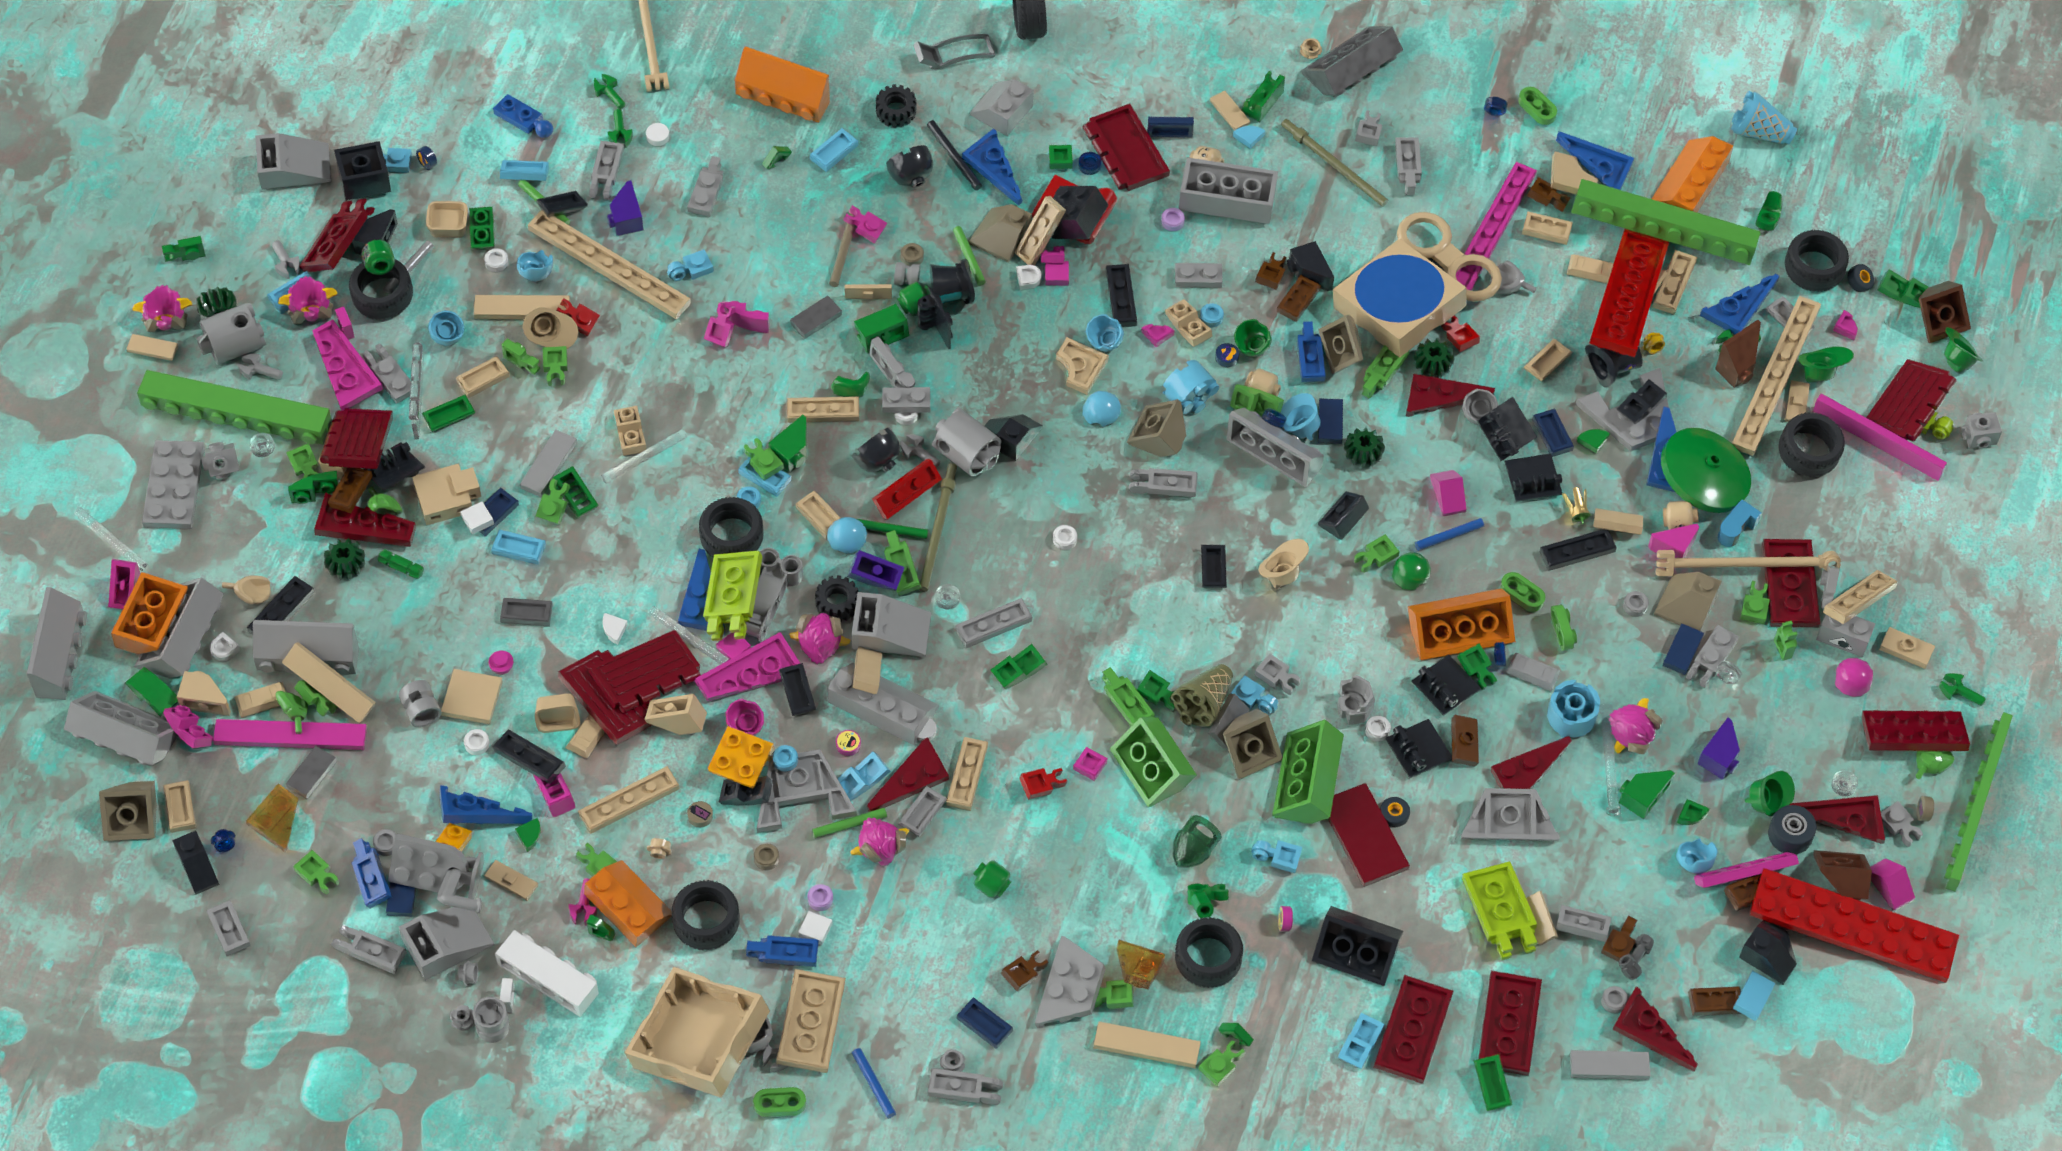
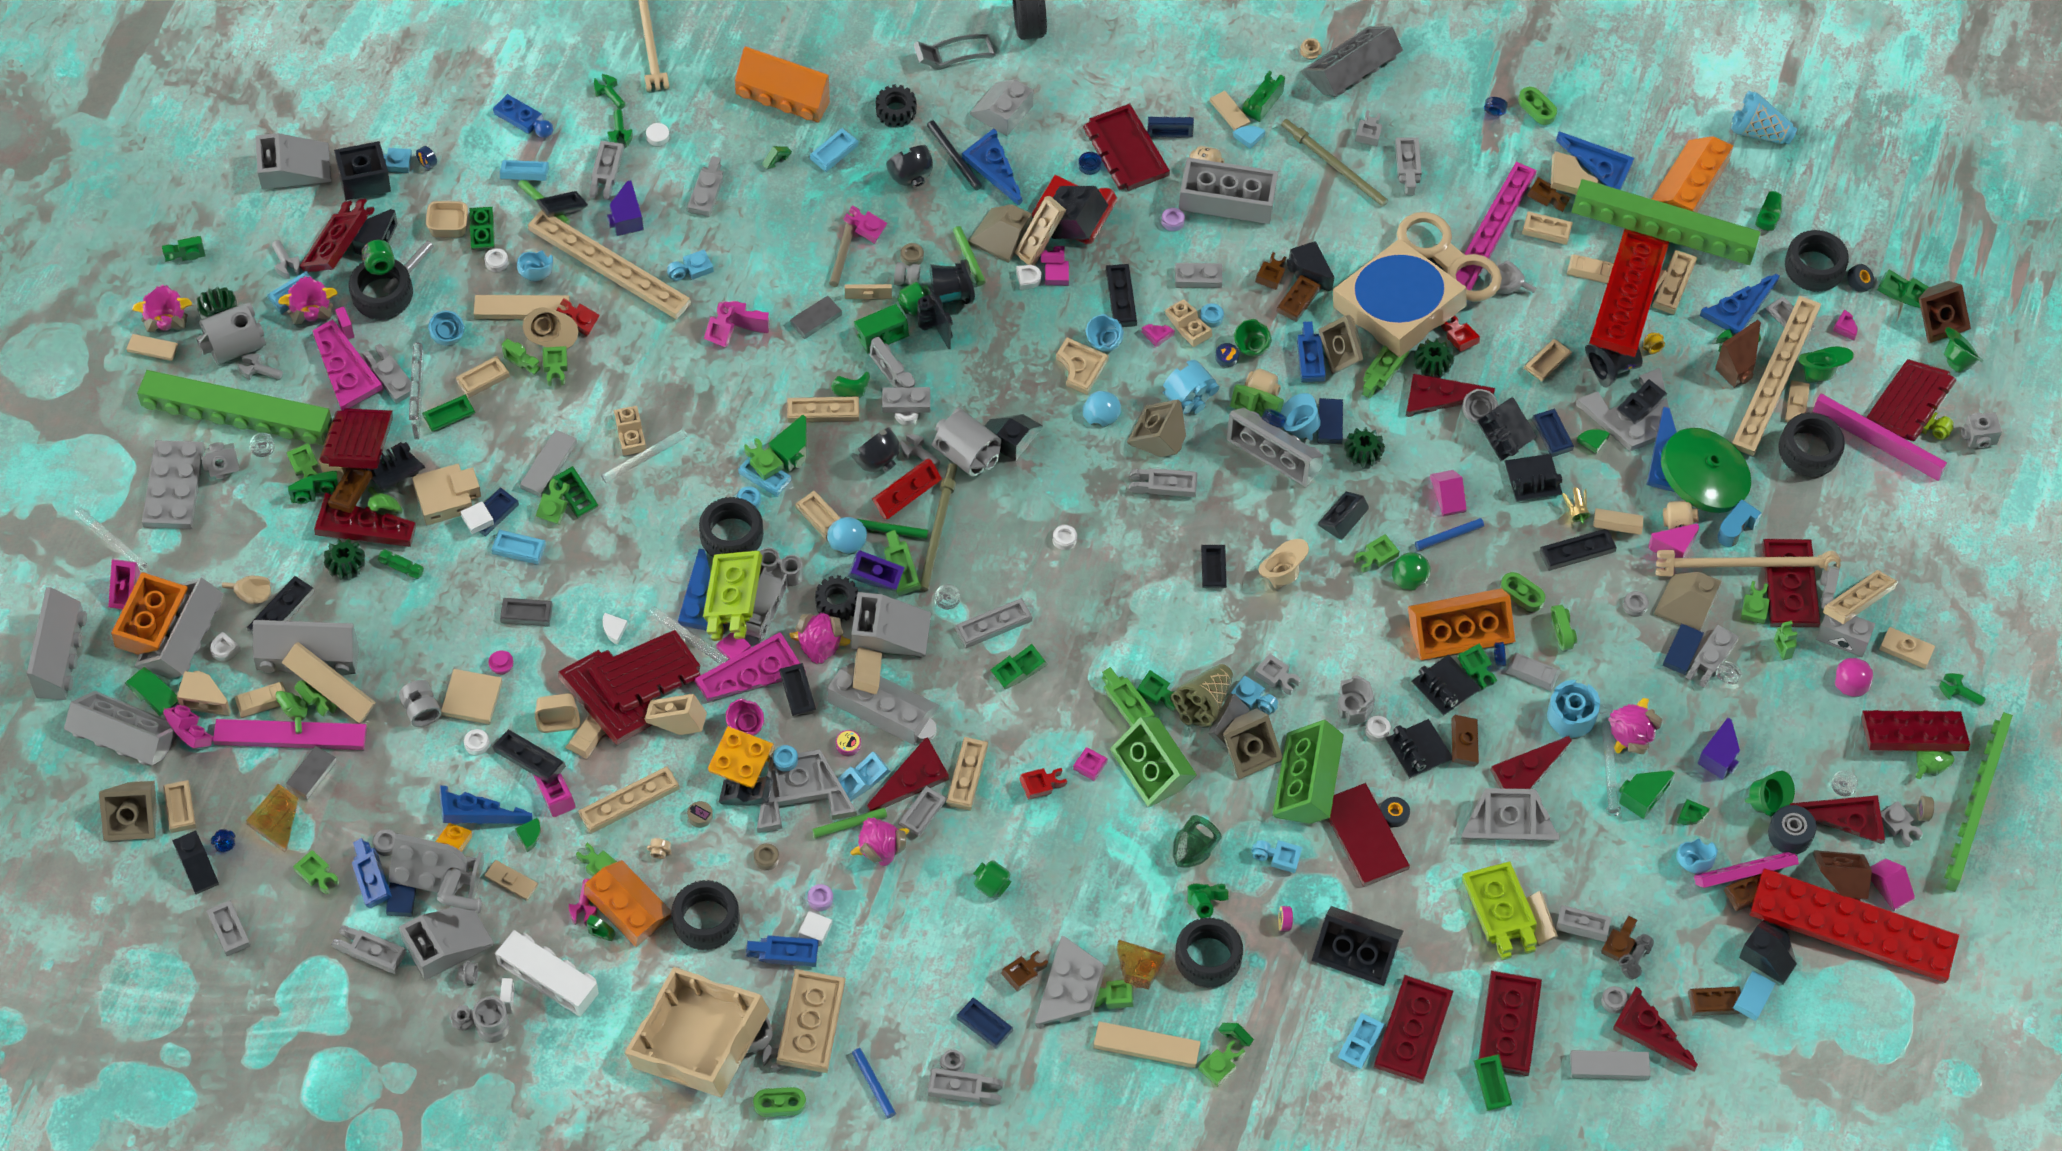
(1060, 157): green plate -> none

